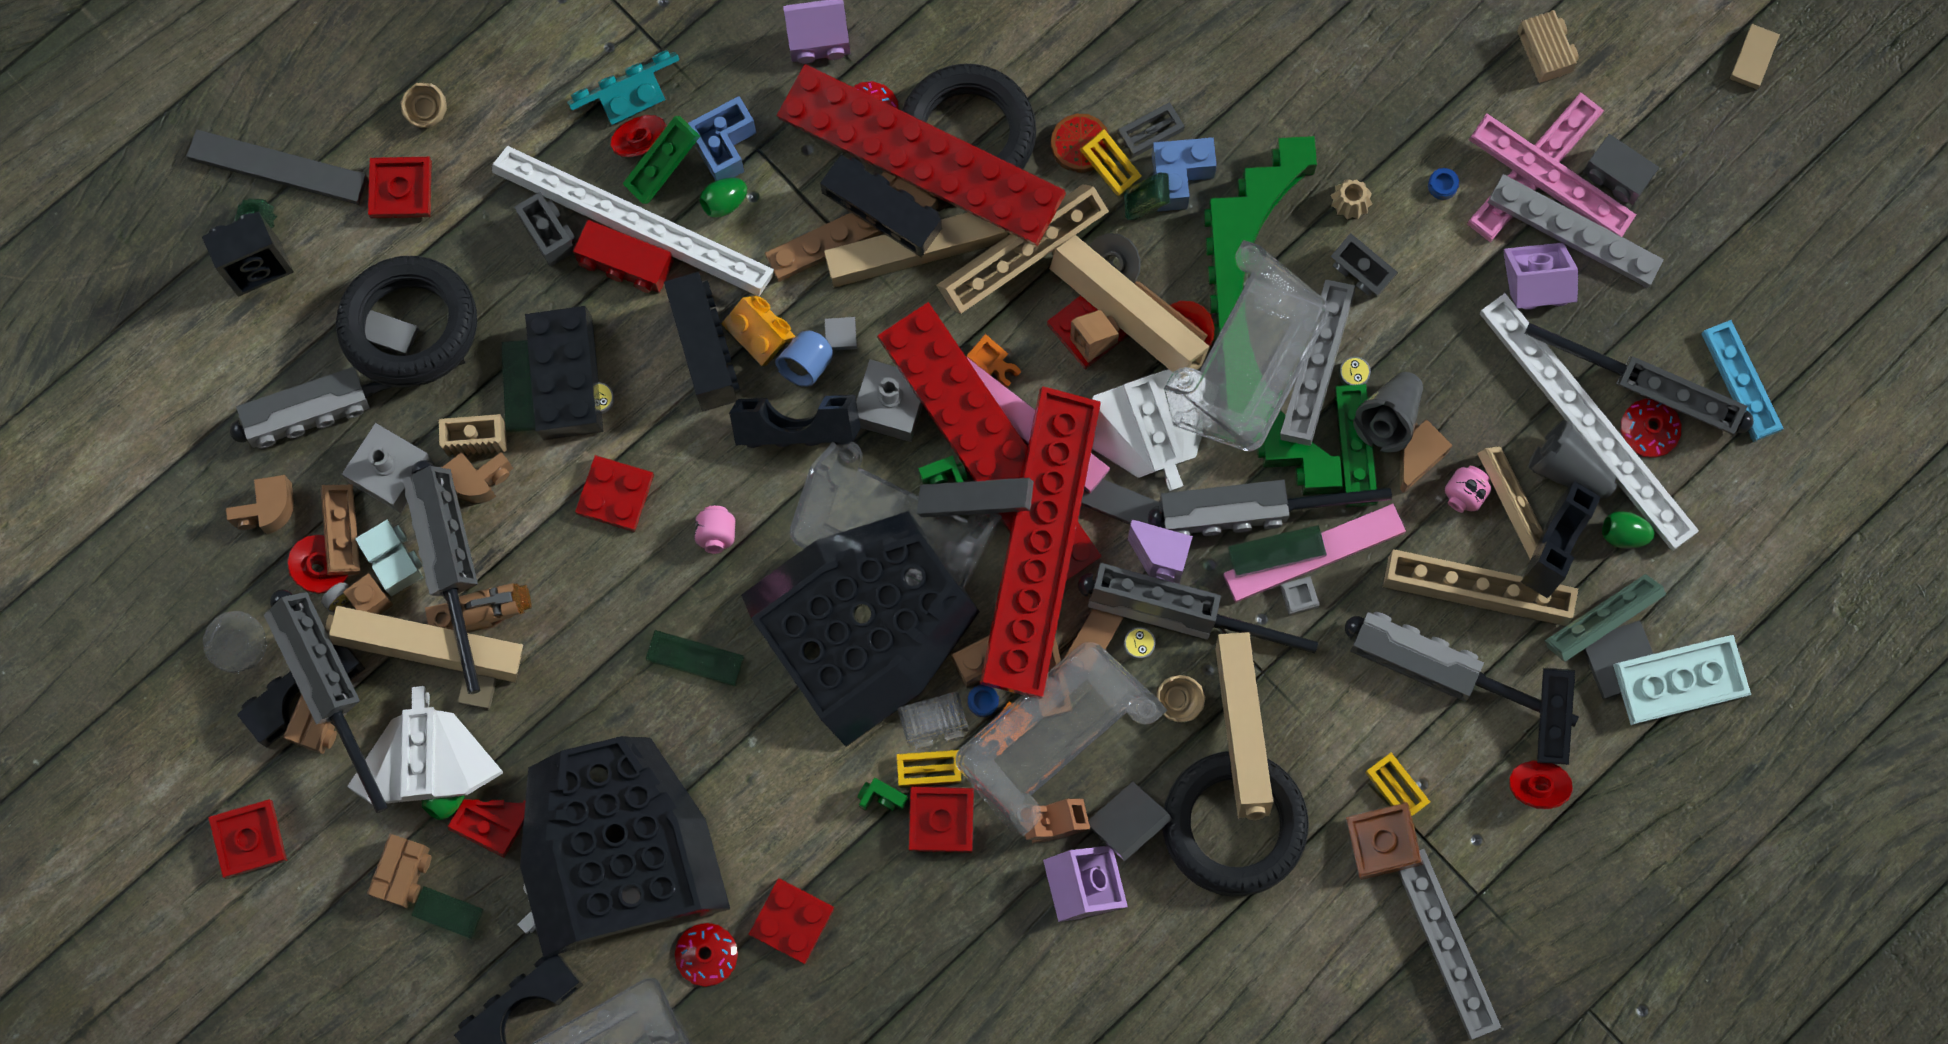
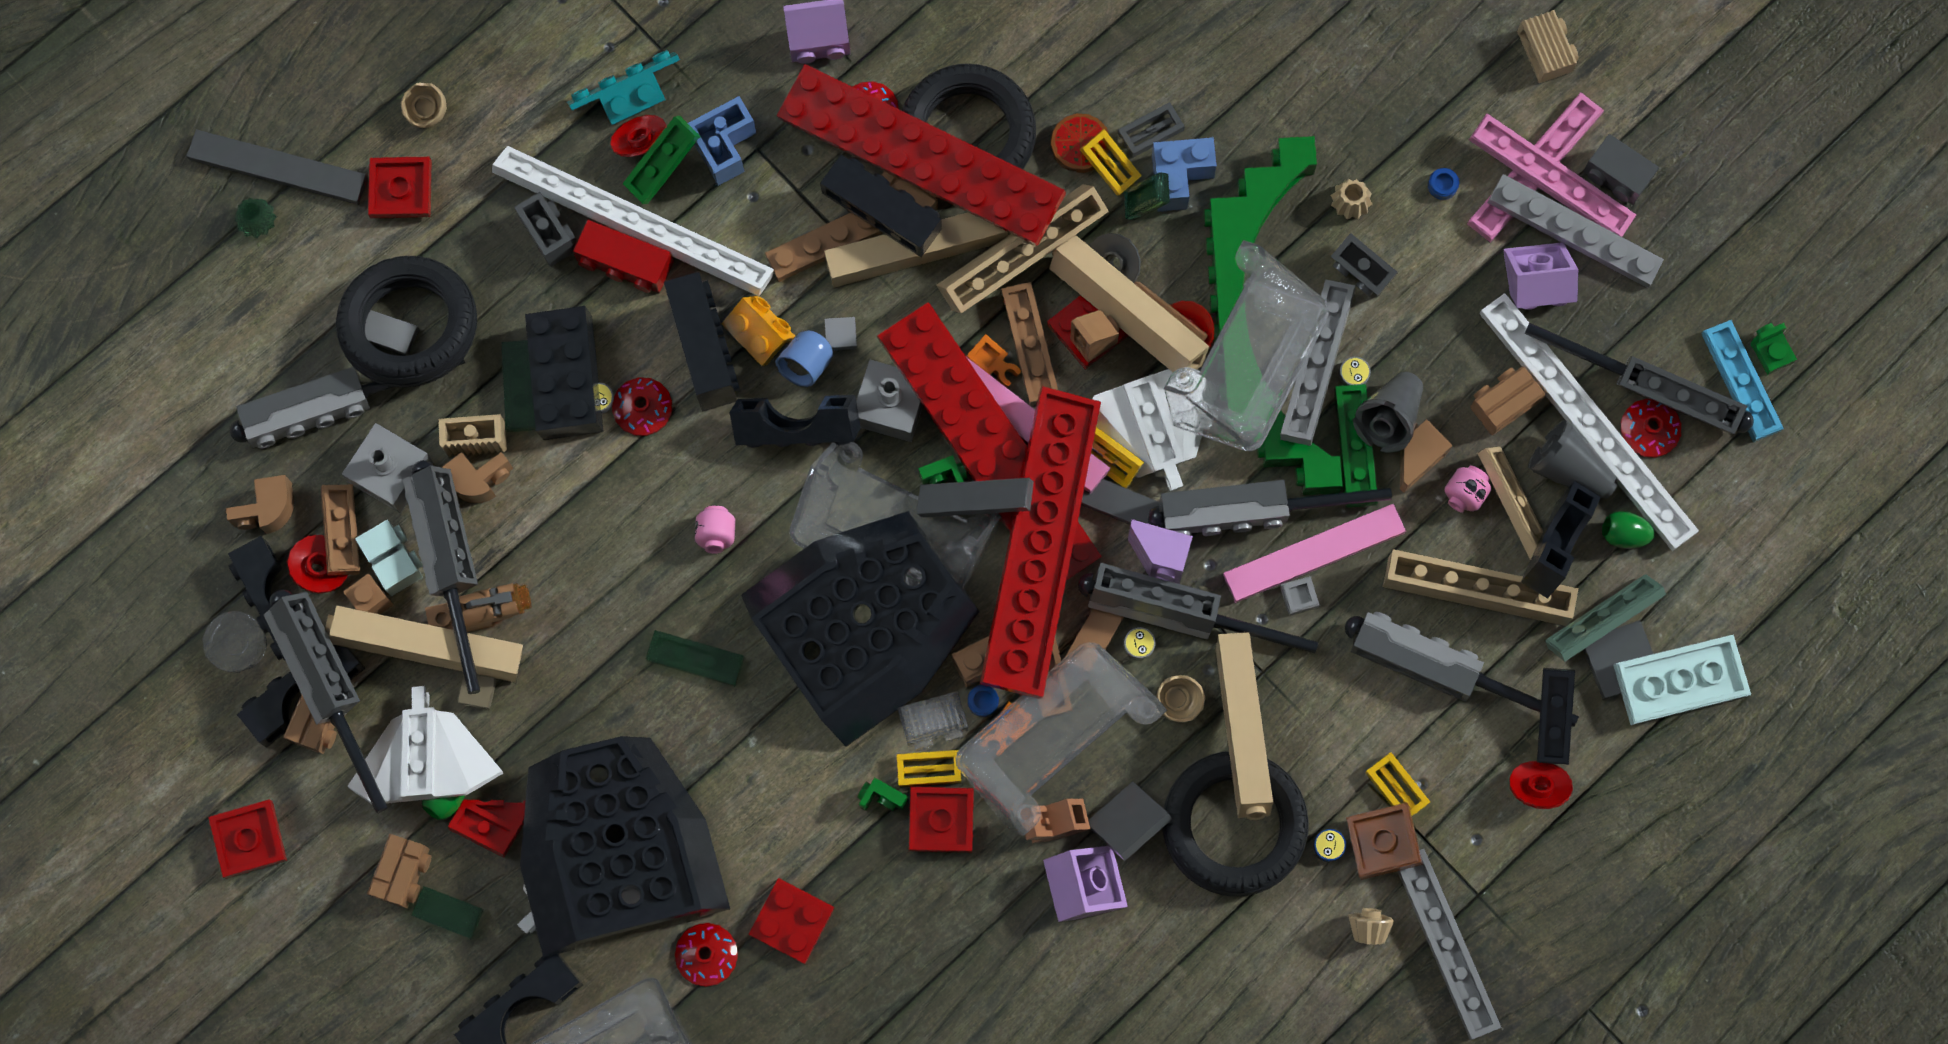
(247, 253): black brick -> none
(257, 569): none -> black arch
(335, 597): light grey tile -> none
(614, 493): red plate -> none
(642, 420): none -> red dish
(723, 196): green animal -> none
(1028, 339): none -> medium nougat plate
(1116, 454): none -> yellow tile
(1277, 551): clear green tile -> none
(1329, 845): none -> light yellow tile
(1370, 926): none -> tan piece
(1506, 400): none -> medium nougat brick
(1754, 56): tan tile -> none
(1773, 348): none -> green bracket

